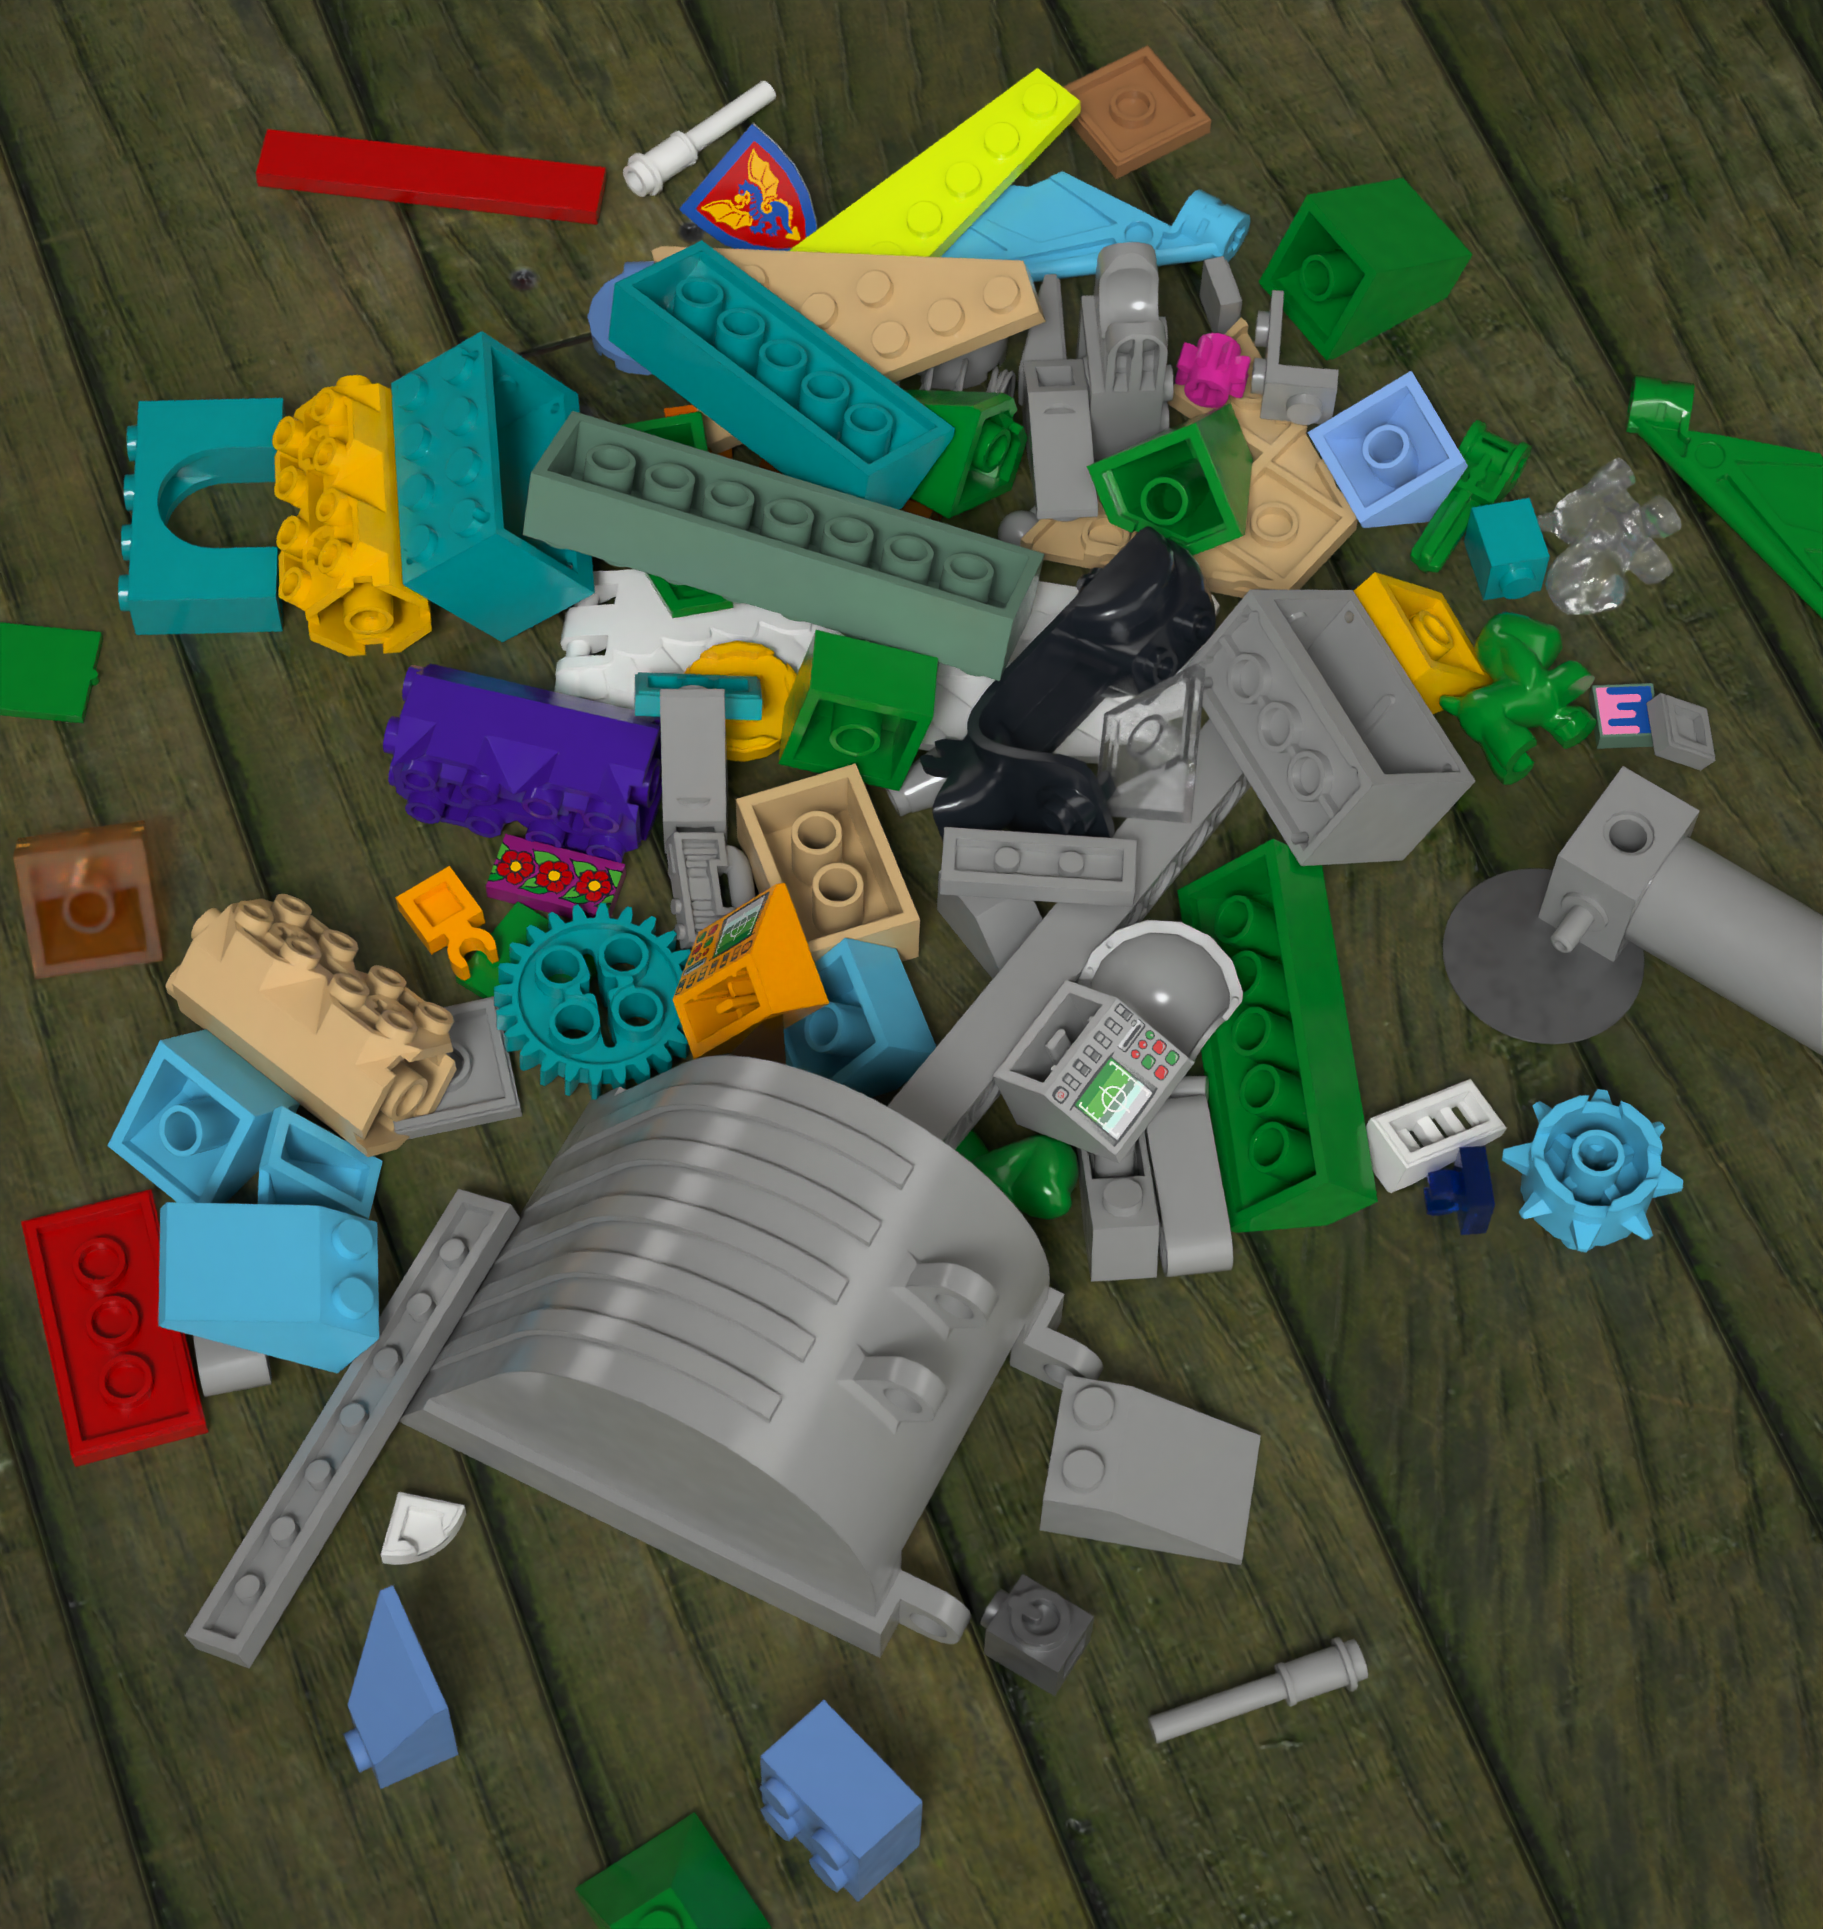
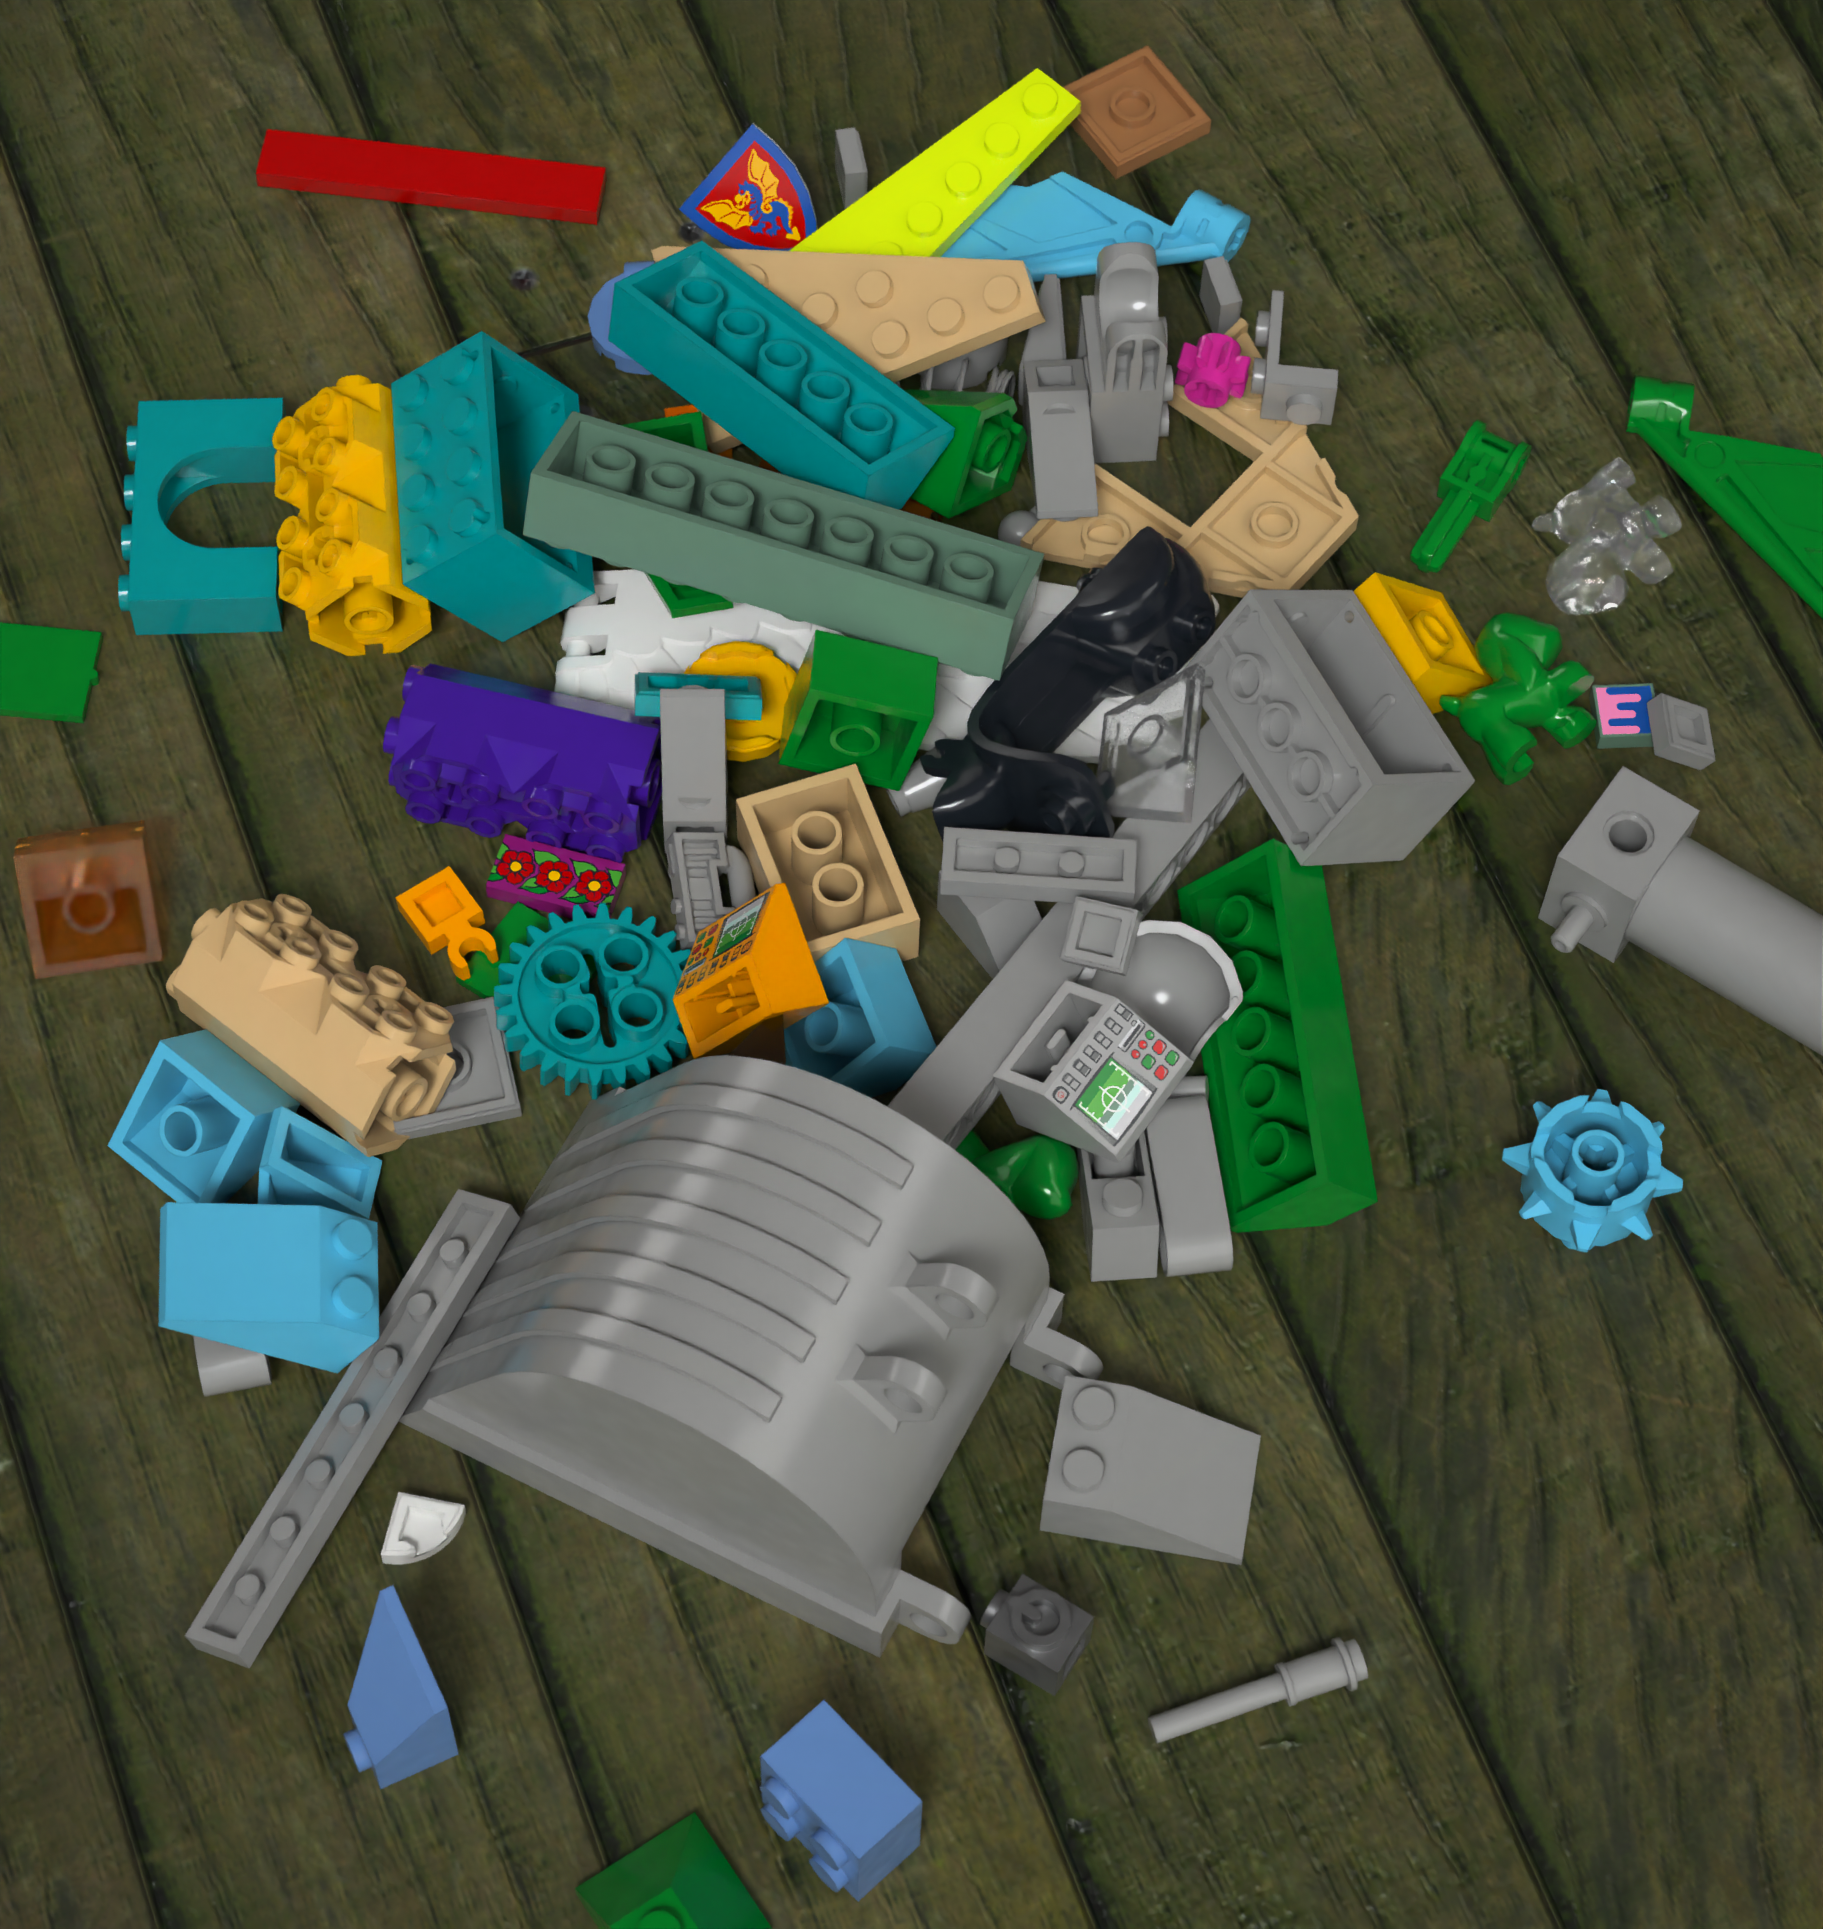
(98, 1298): red tile -> none
(649, 171): white pin -> none
(850, 165): none -> light grey tile
(1101, 936): none -> light grey tile
(1181, 482): green slope -> none
(1362, 263): green slope -> none
(1391, 455): light blue slope -> none
(1398, 1157): white slope -> none
(1463, 1190): clear blue tile -> none
(1506, 549): teal brick -> none
(1517, 980): flat silver sticker -> none

